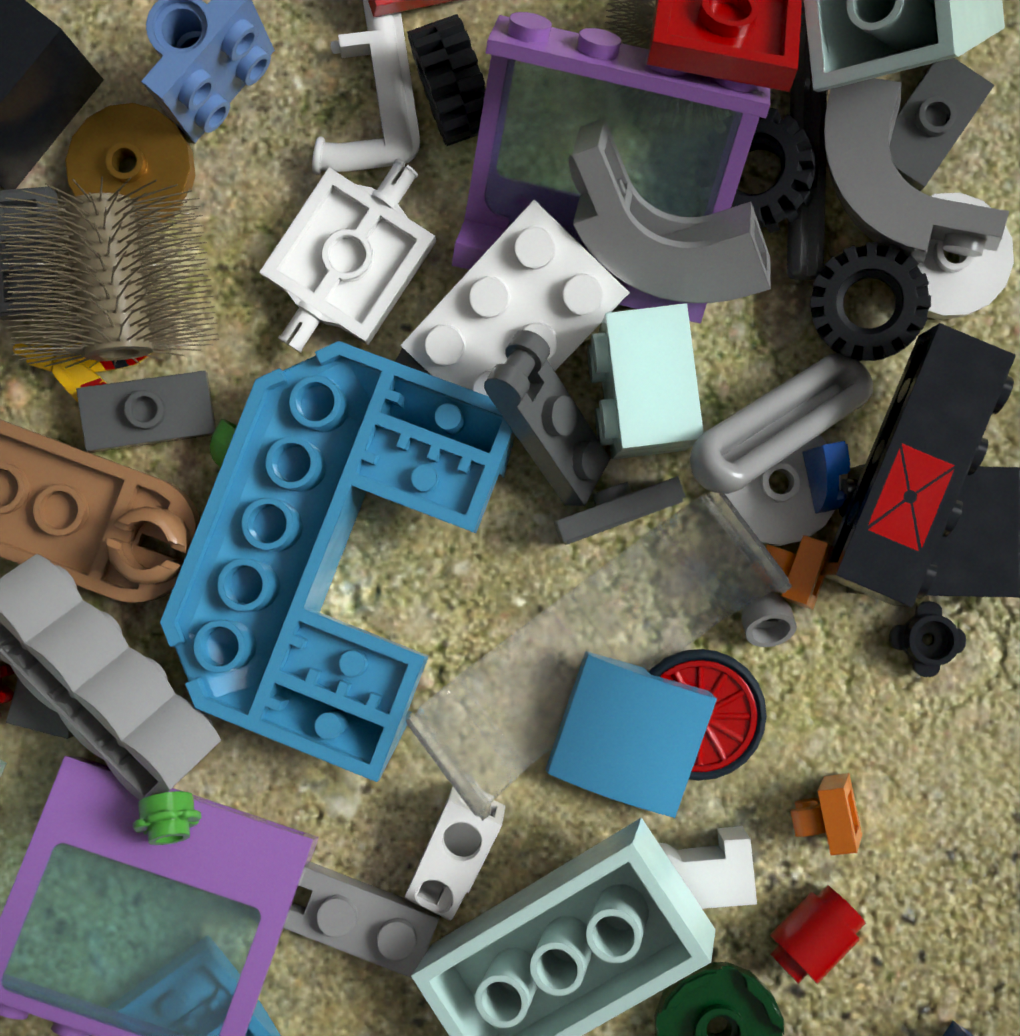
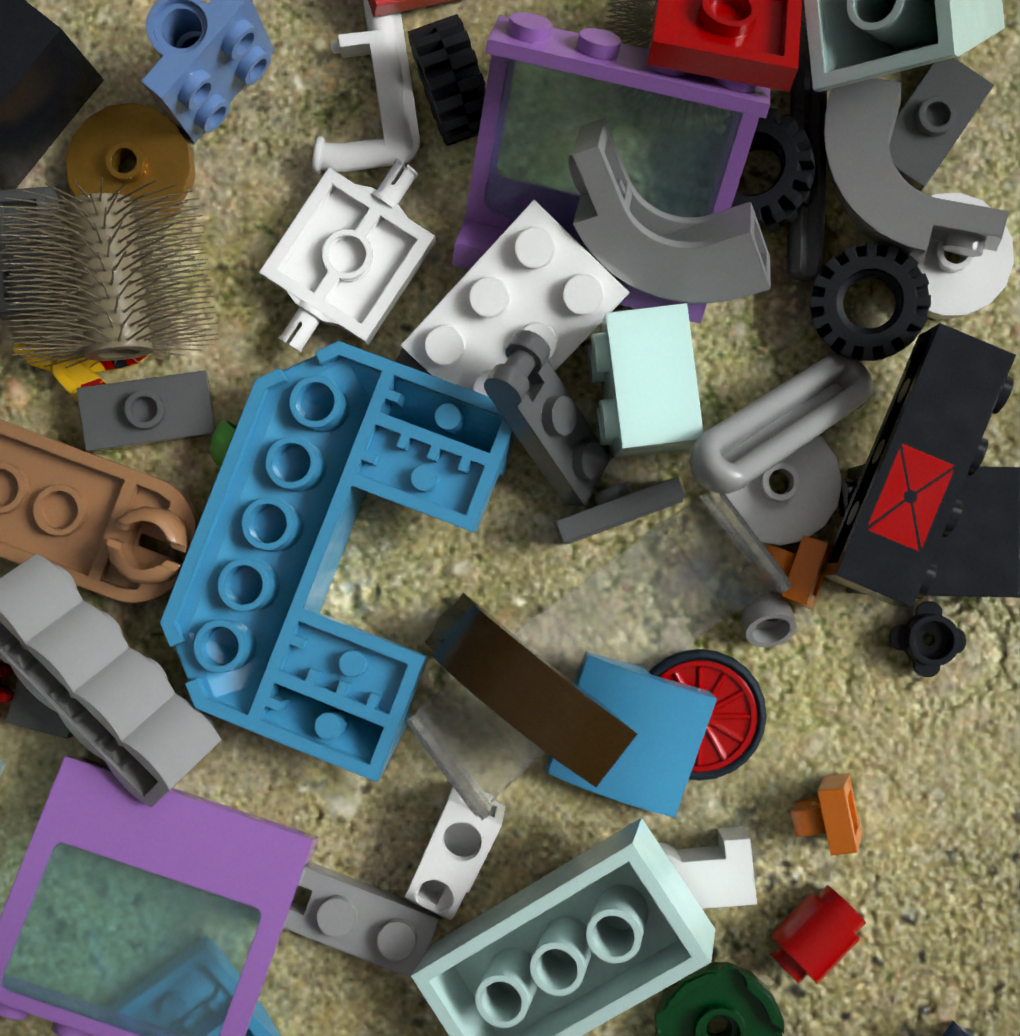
(167, 817): bright green plate -> none
(528, 691): none -> dark brown arch
(823, 470): blue tile -> none

